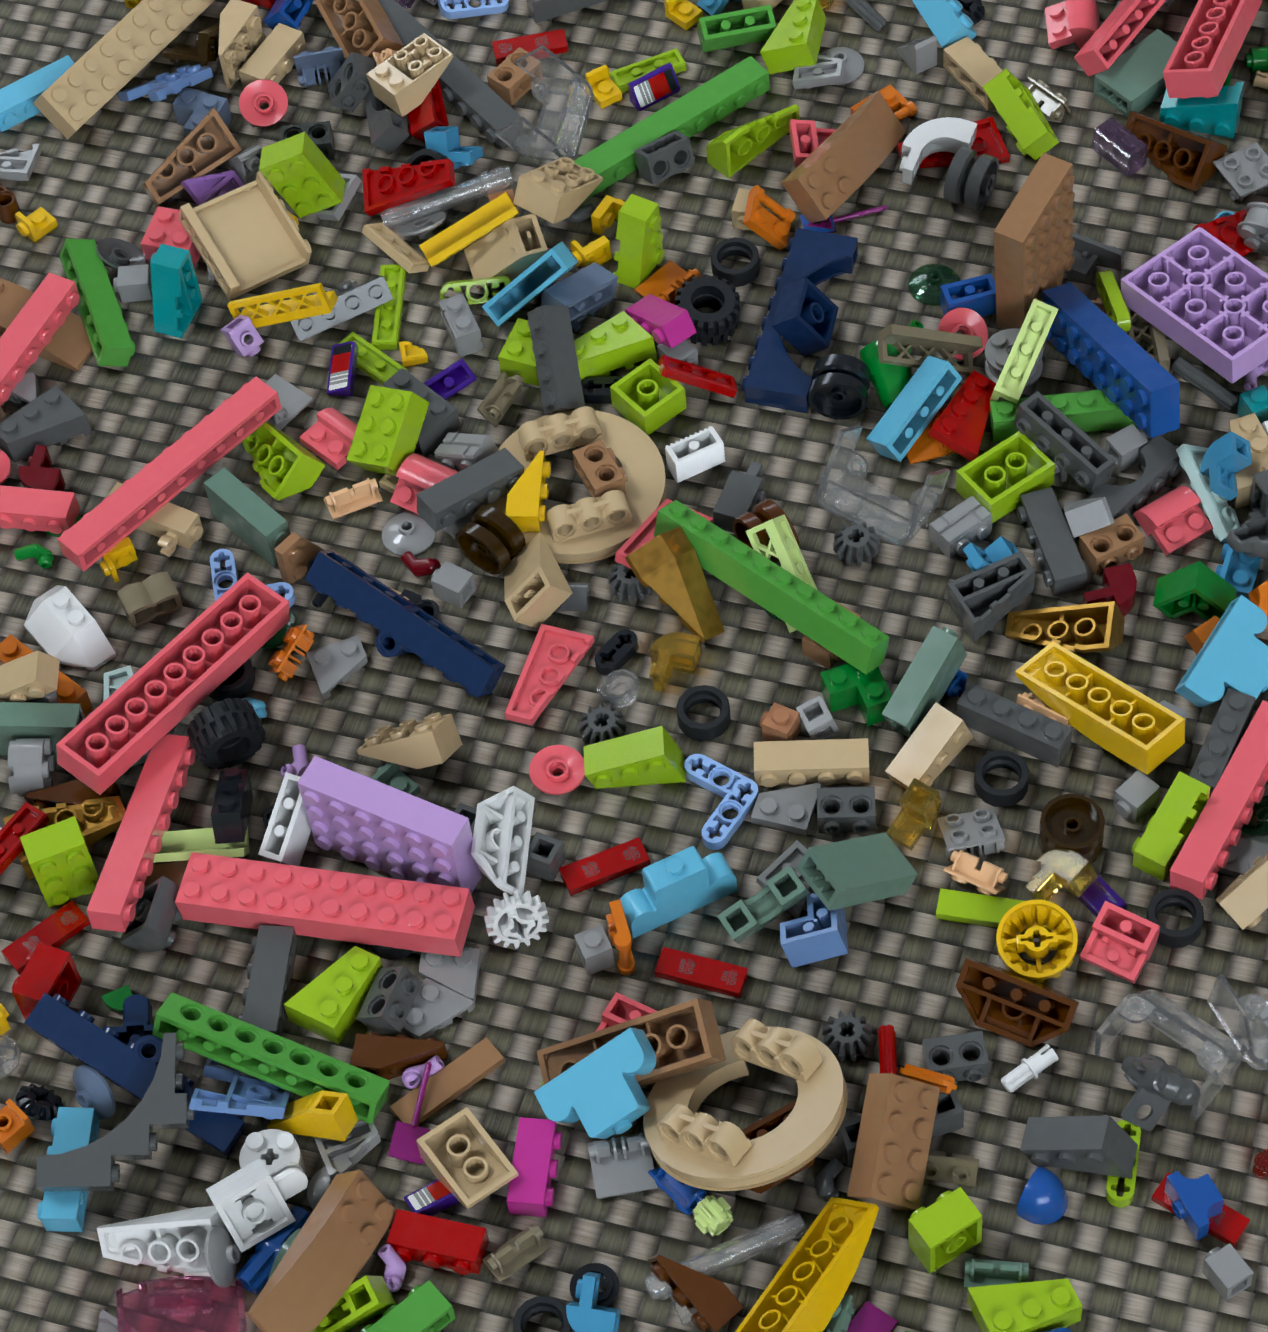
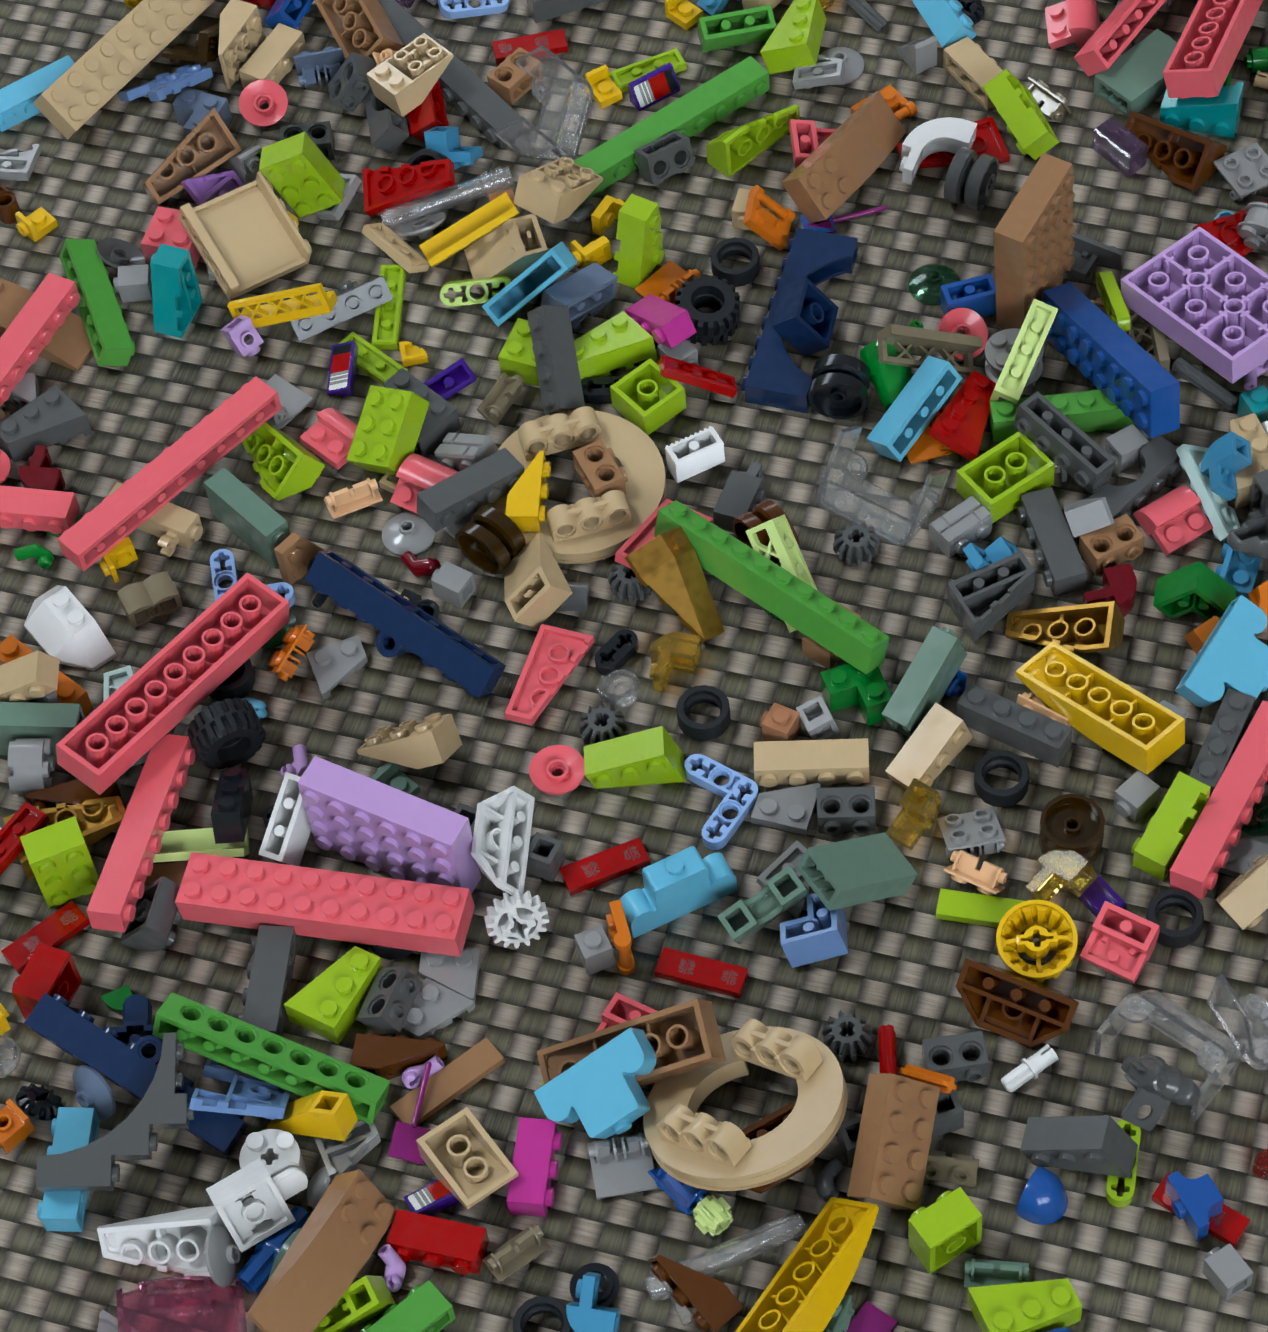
(461, 325): light grey brick -> none

